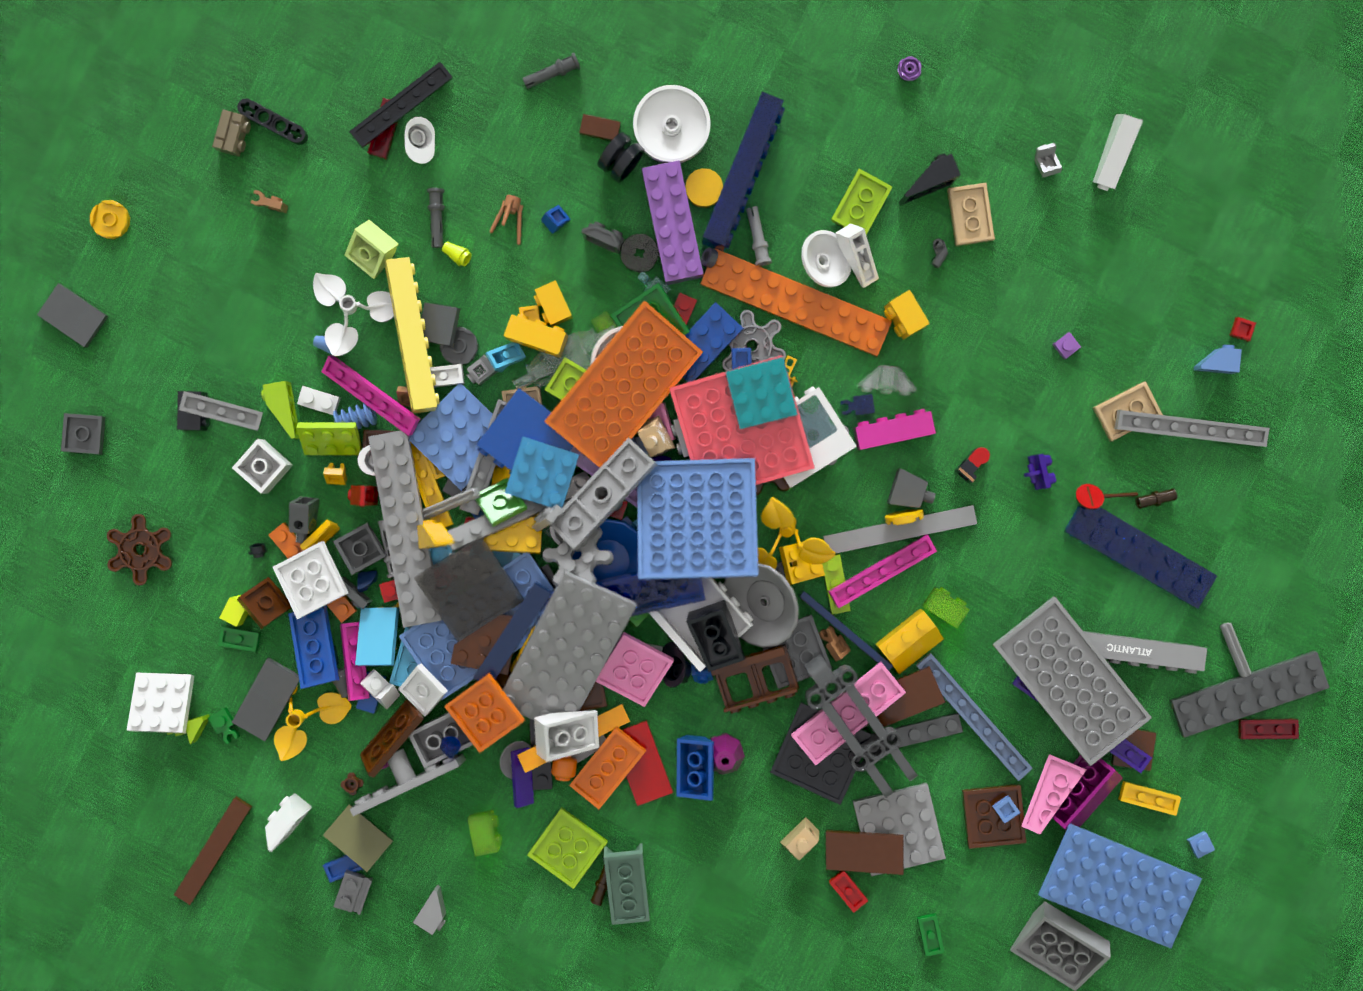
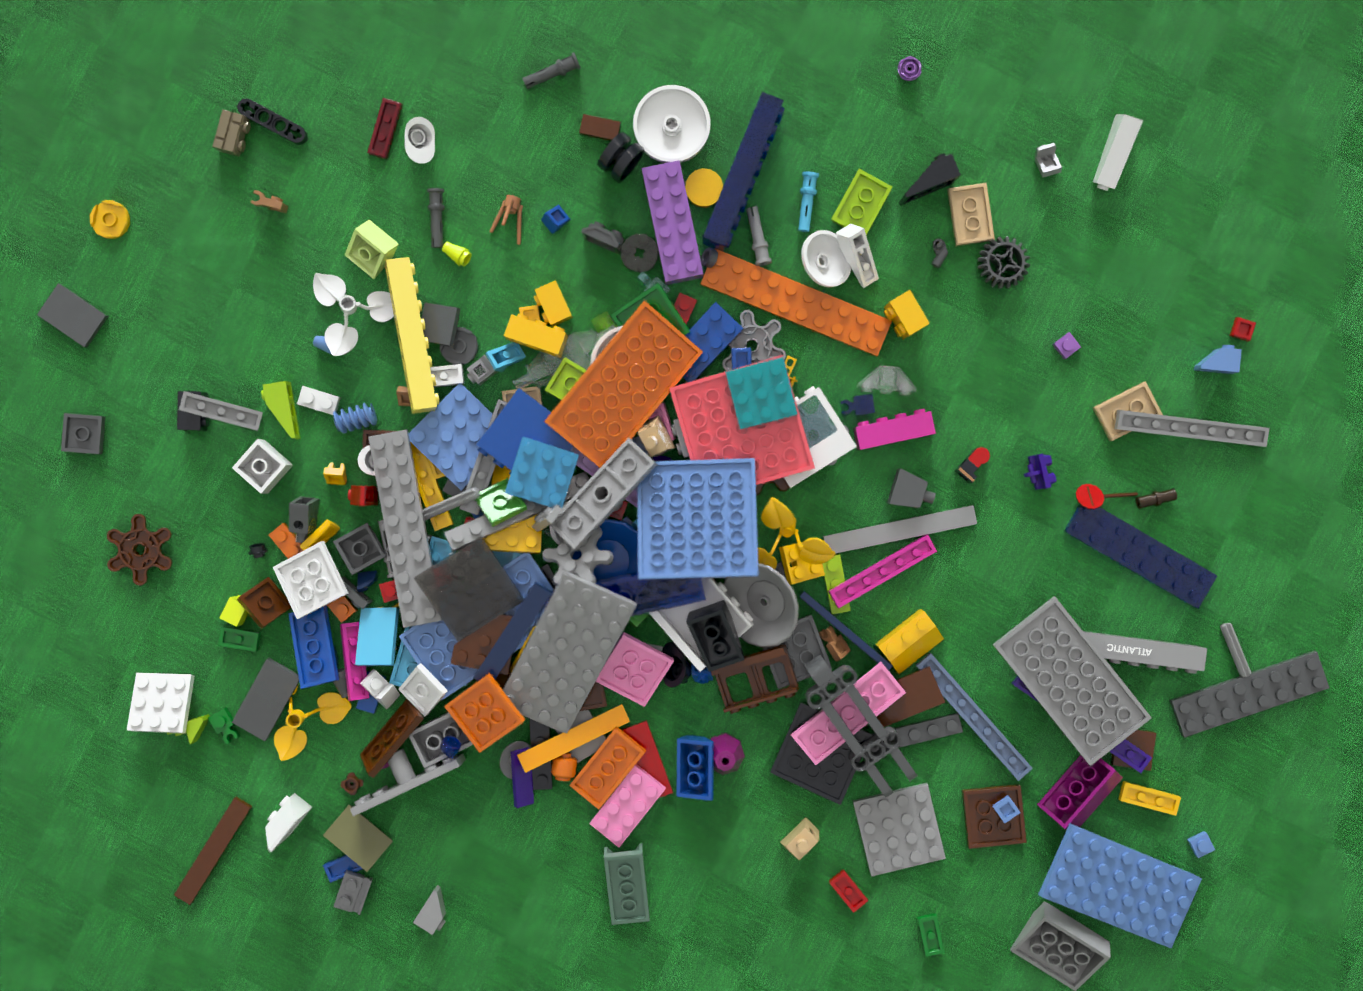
(329, 438): lime plate -> none
(370, 395): dark pink plate -> none
(401, 105): black plate -> none
(433, 535): yellow slope -> none
(484, 832): clear neon green brick -> none
(566, 734): white slope -> none
(567, 848): lime plate -> none
(600, 890): dark brown pin -> none
(627, 805): none -> bright pink plate
(807, 199): none -> medium azure pin
(865, 852): reddish brown tile -> none
(904, 516): yellow tile -> none
(945, 607): clear neon green brick -> none
(1011, 248): none -> dark grey gear
(1051, 791): bright pink wing -> none
(1268, 728): dark red tile -> none

